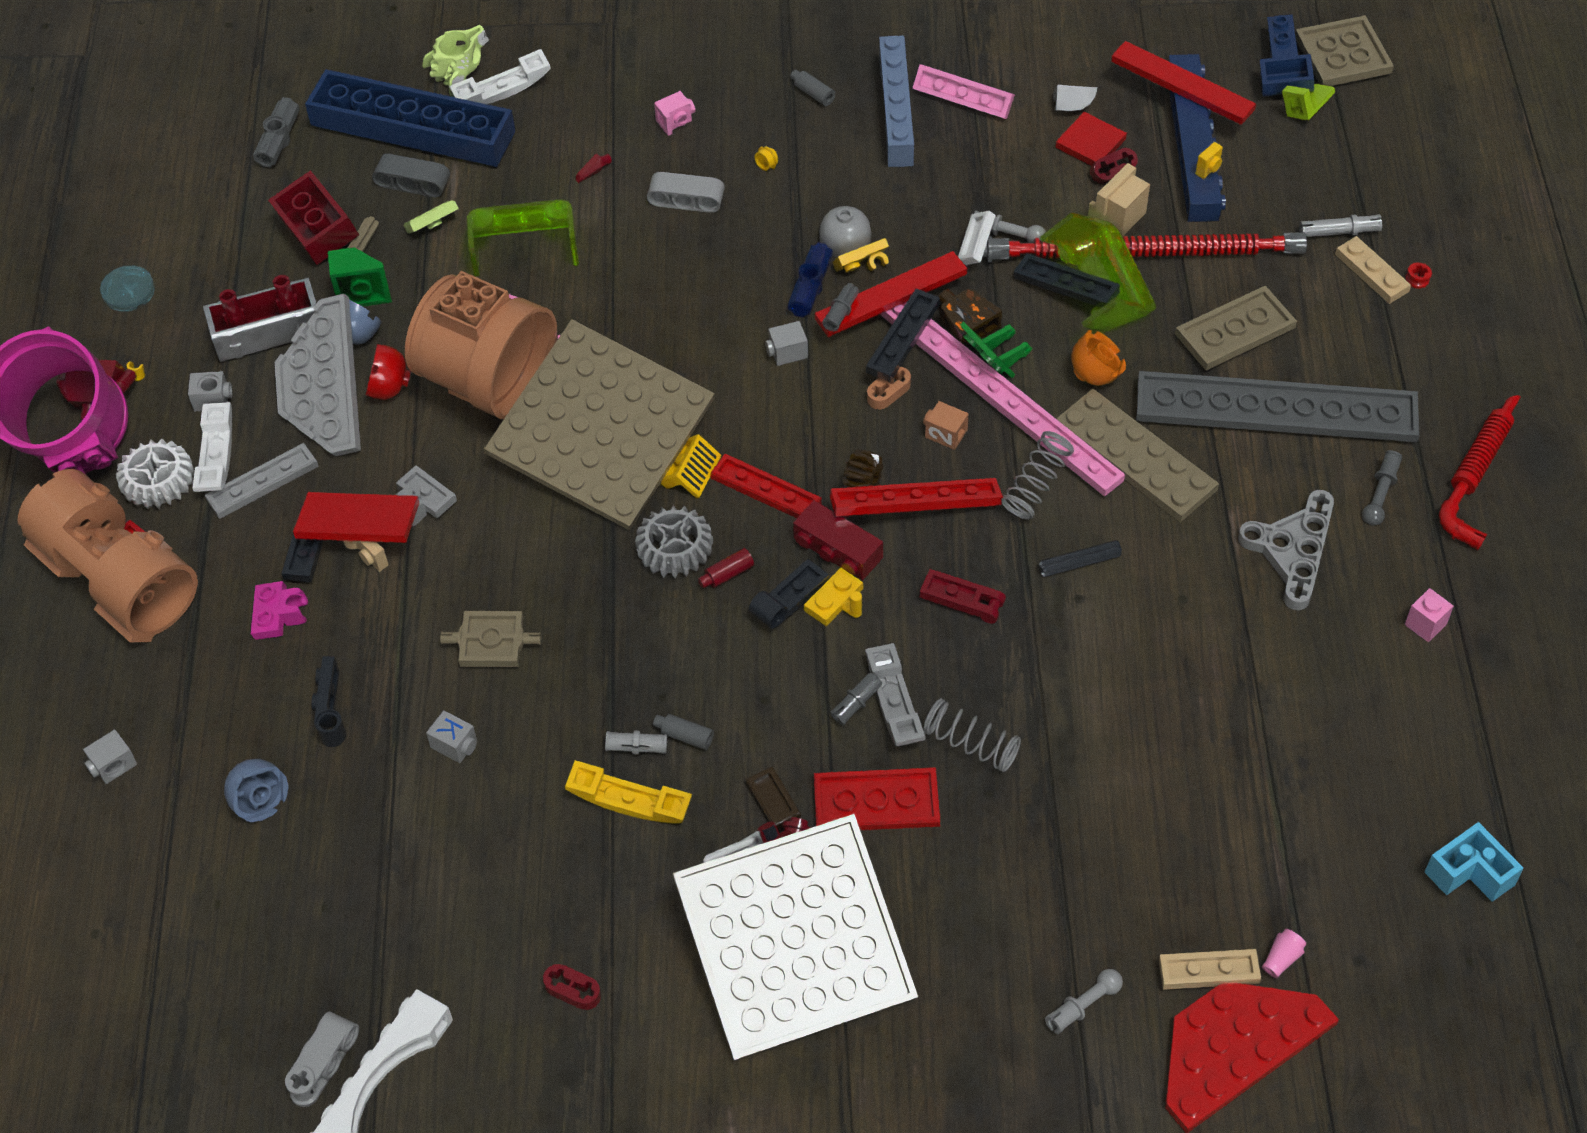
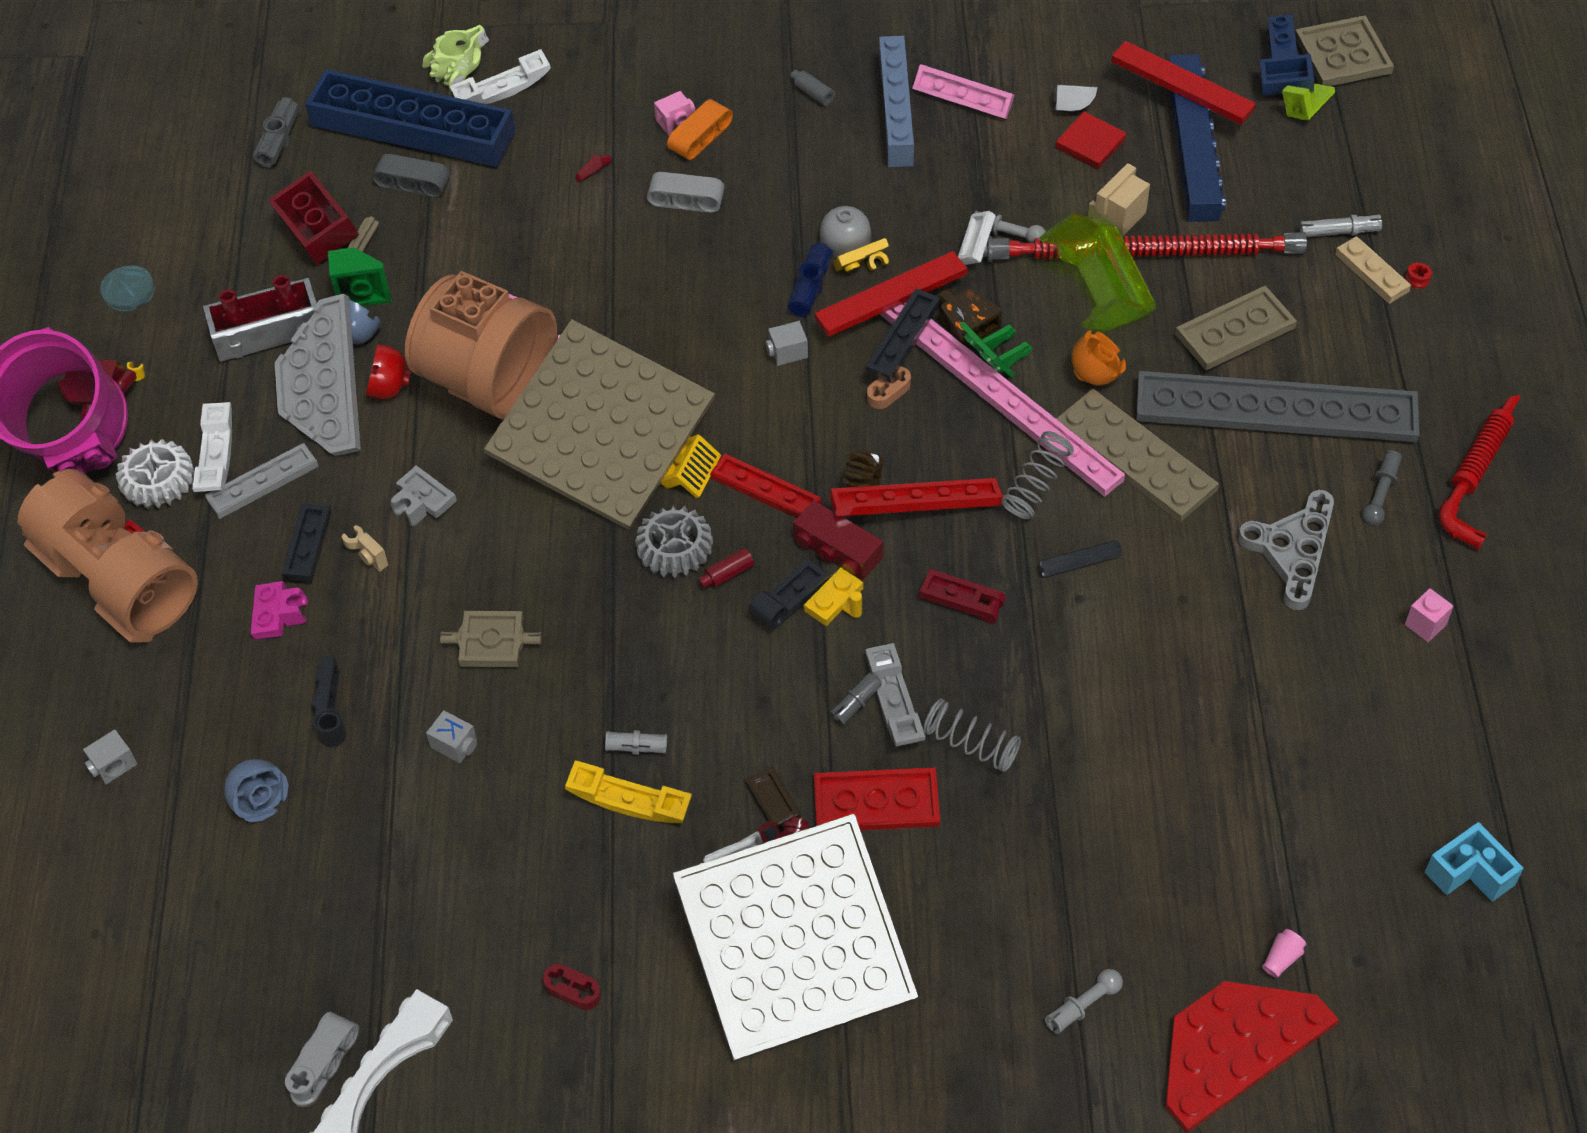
(208, 388): light grey brick -> none
(356, 517): red tile -> none
(431, 218): yellowish green plate -> none
(520, 218): clear neon green windscreen -> none
(685, 731): dark grey cylinder -> none
(700, 129): none -> orange beam
(766, 158): yellow plate -> none
(840, 307): dark grey axle -> none
(946, 425): nougat brick -> none
(1066, 281): black plate -> none
(1111, 160): dark red beam -> none
(1209, 160): yellow plate -> none
(1209, 969): tan plate -> none

